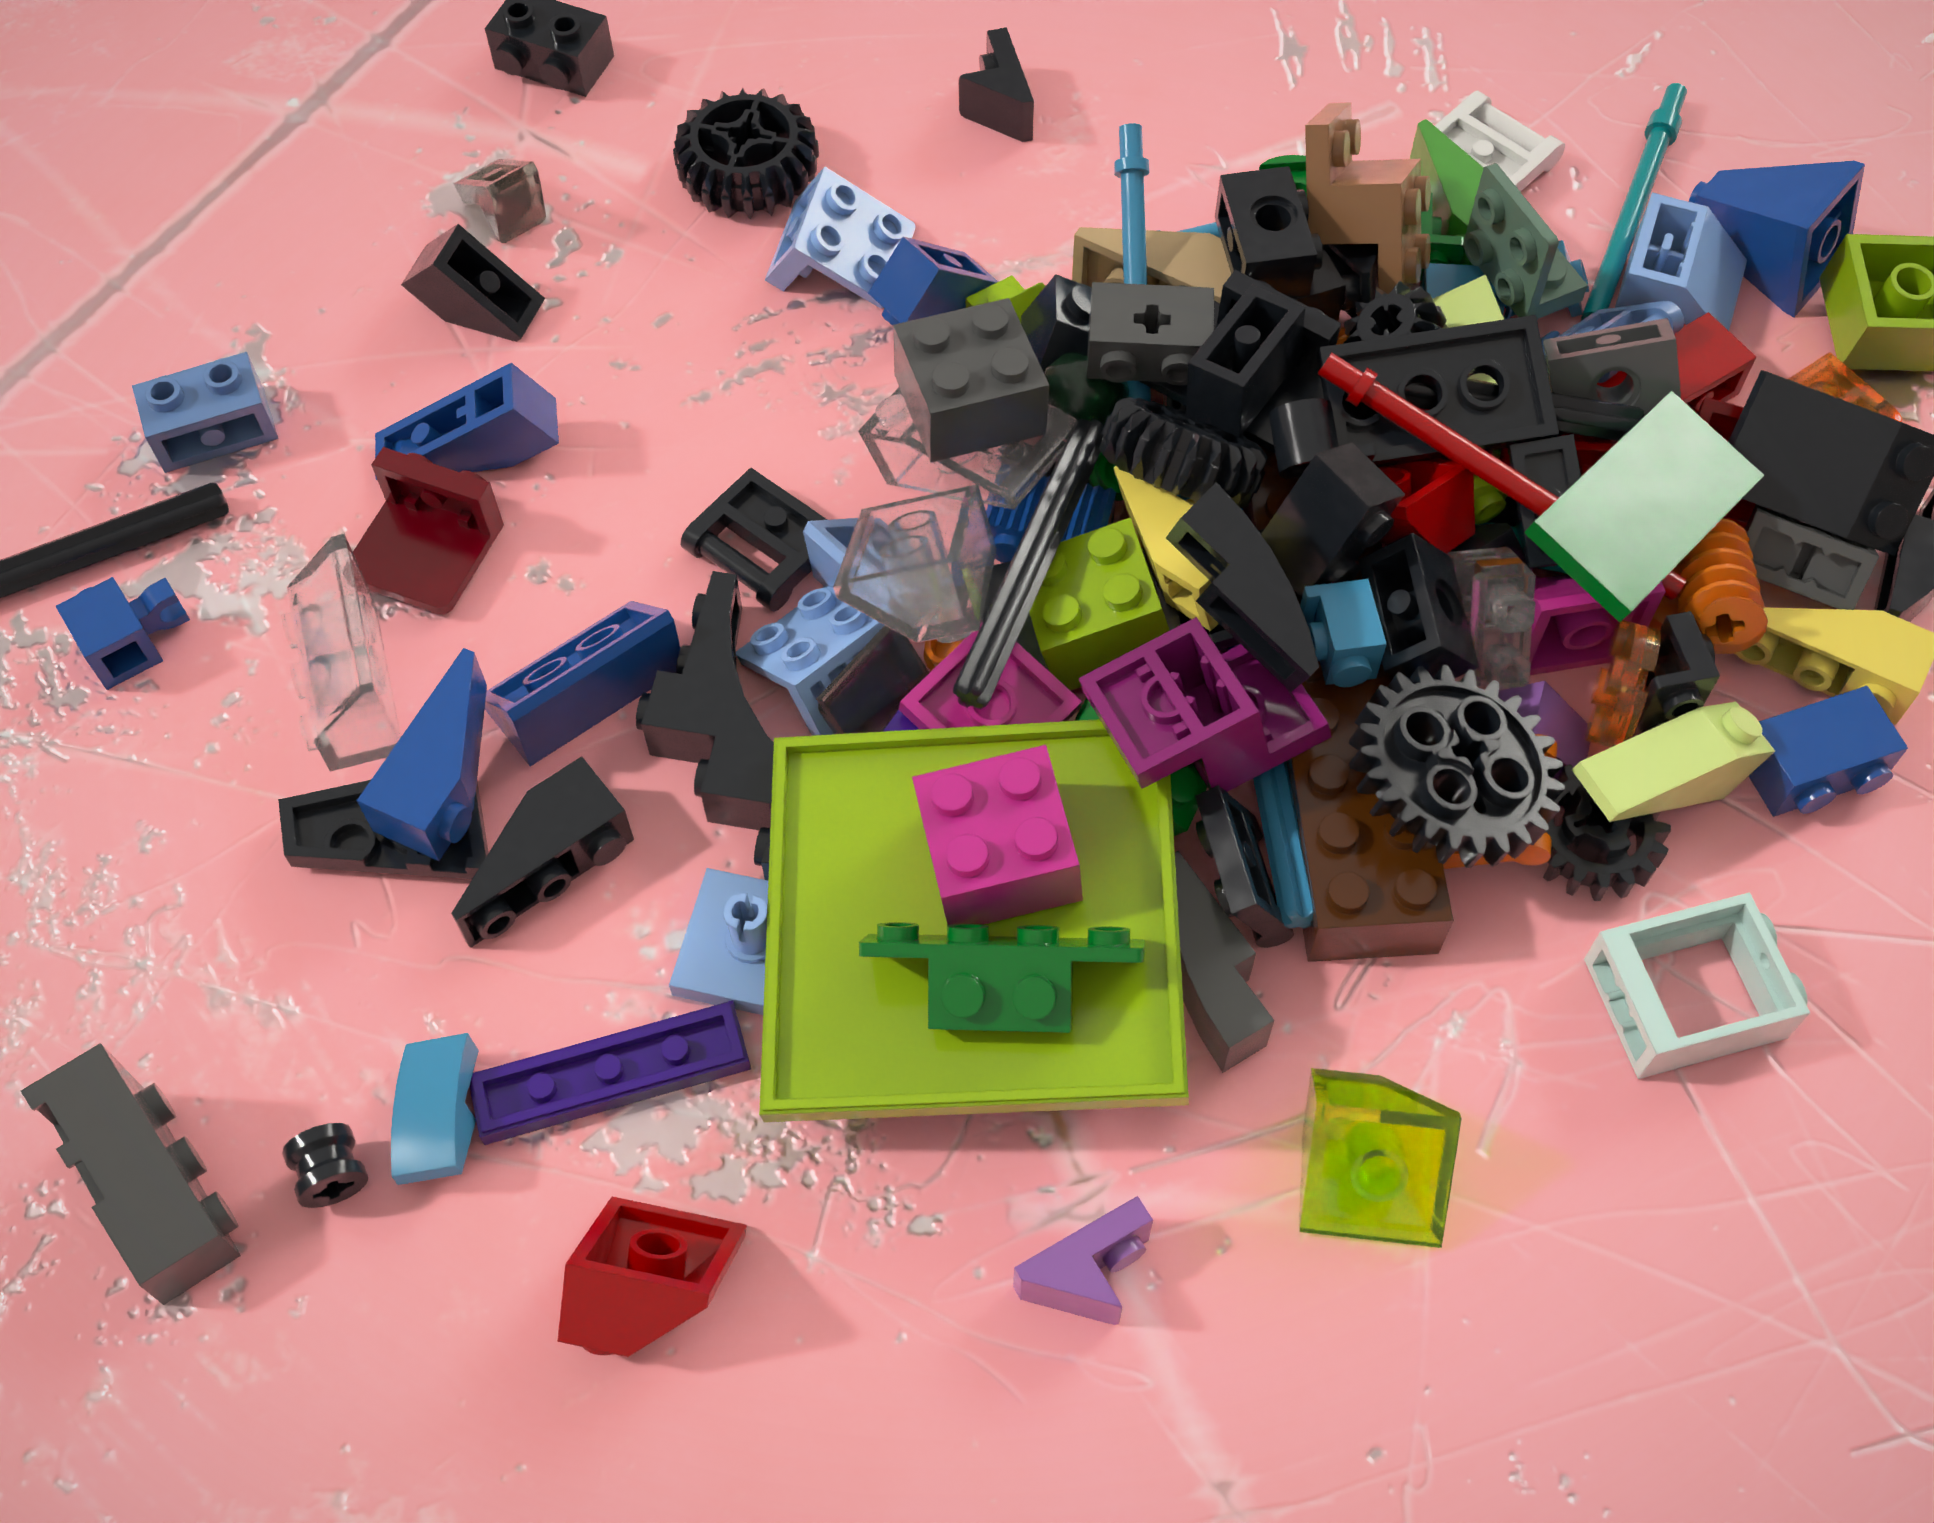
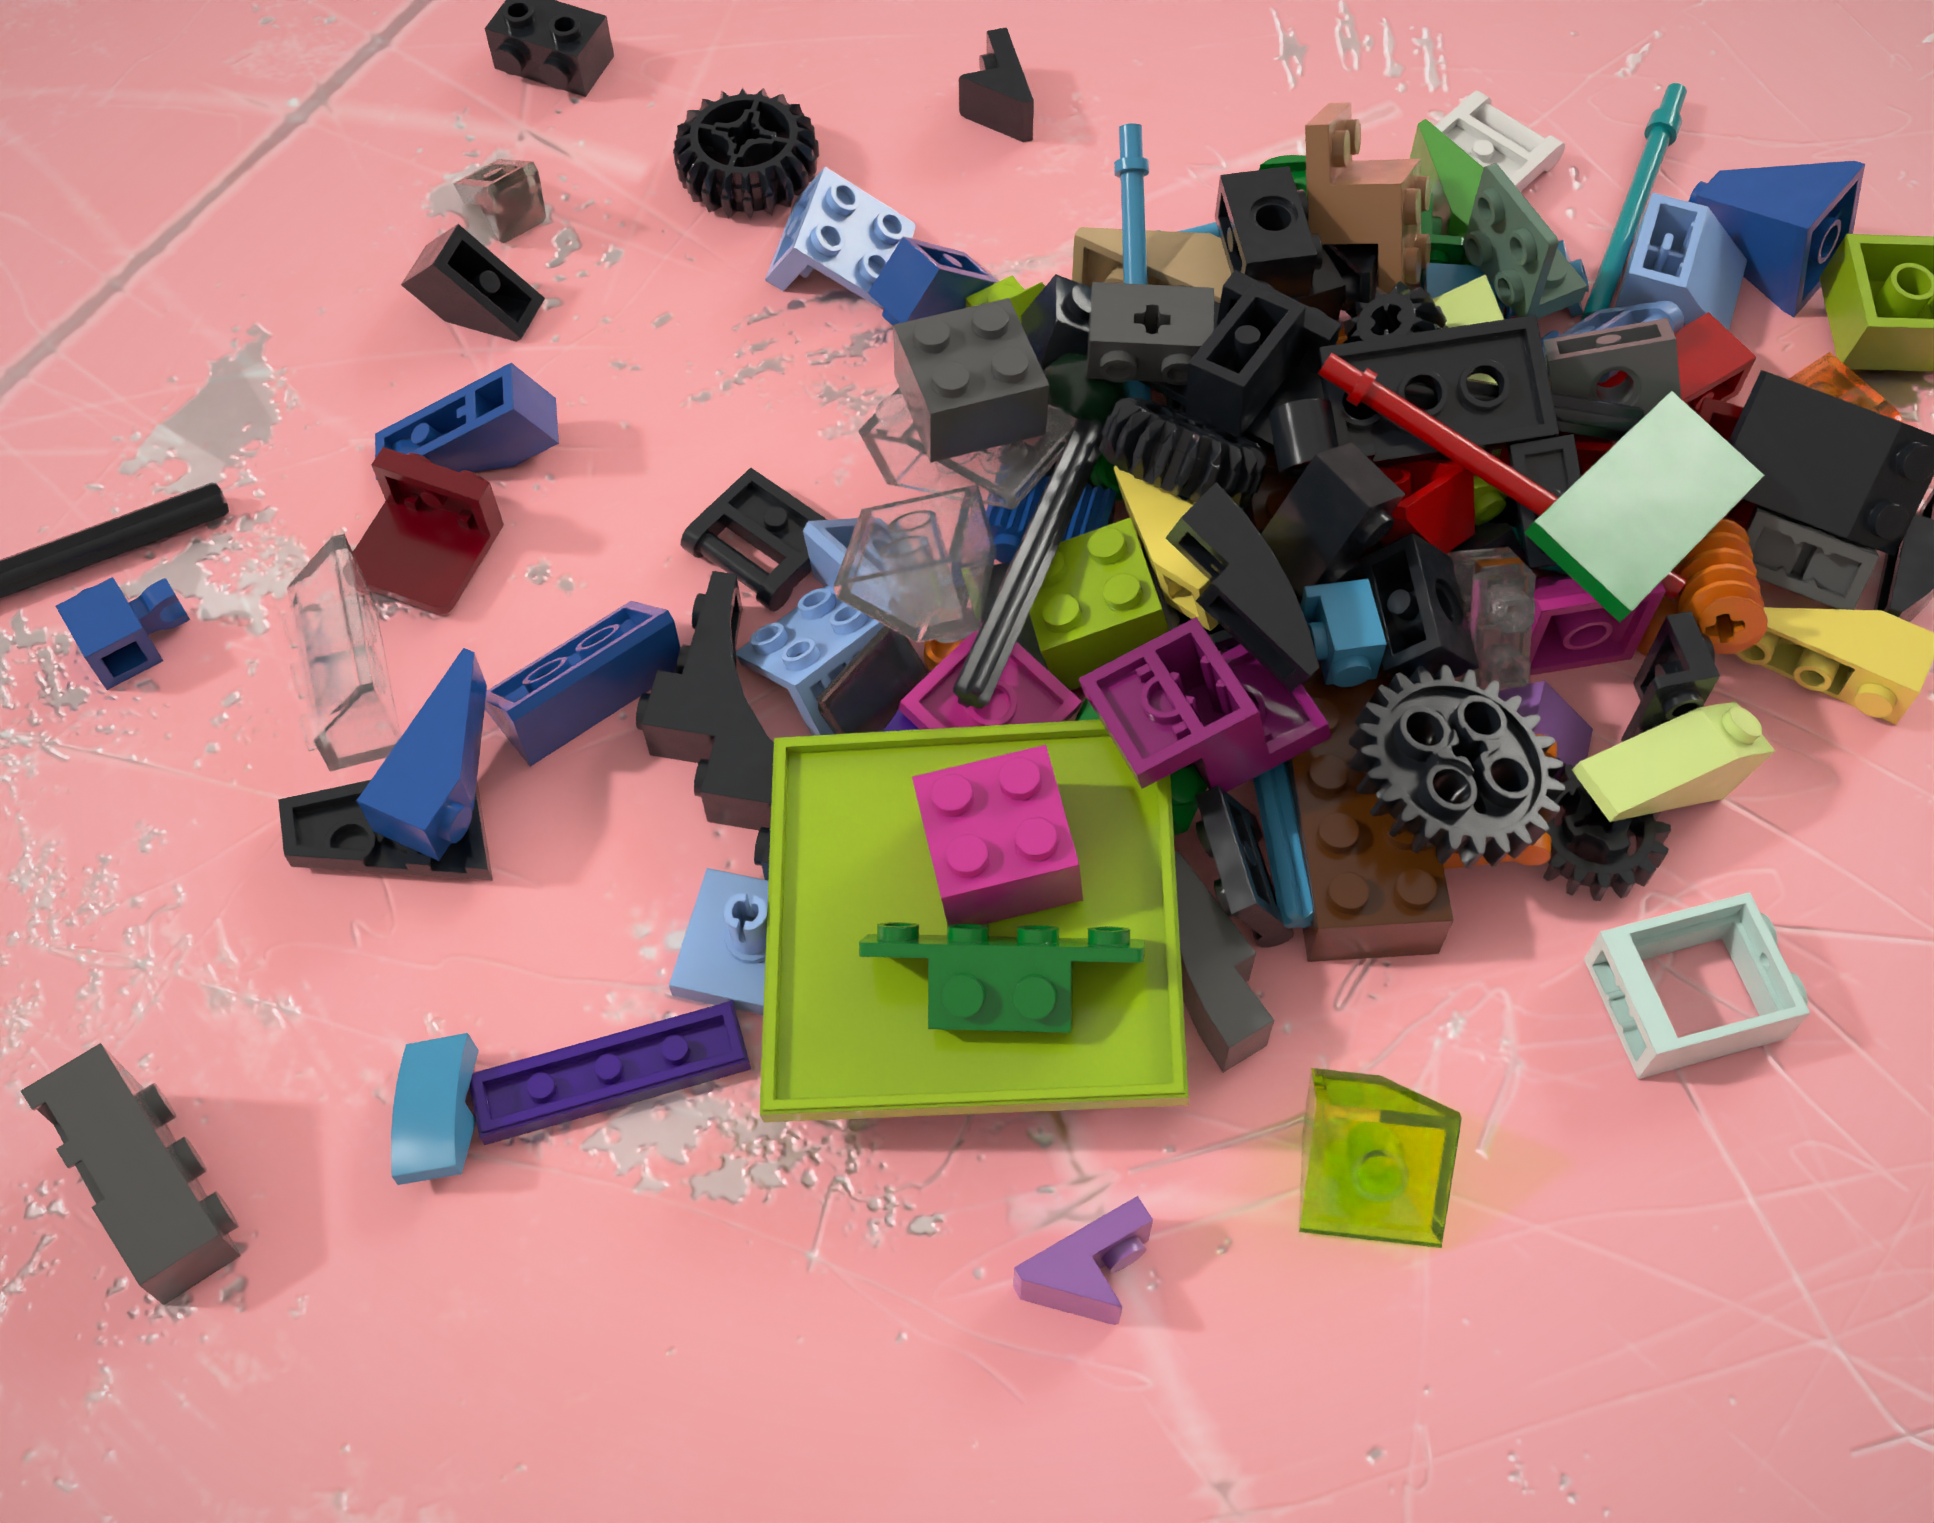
(204, 412): medium blue brick -> none
(325, 1165): black wheel -> none
(547, 843): black slope -> none
(642, 1275): red slope -> none
(1620, 689): clear orange plate -> none
(1827, 752): blue brick -> none

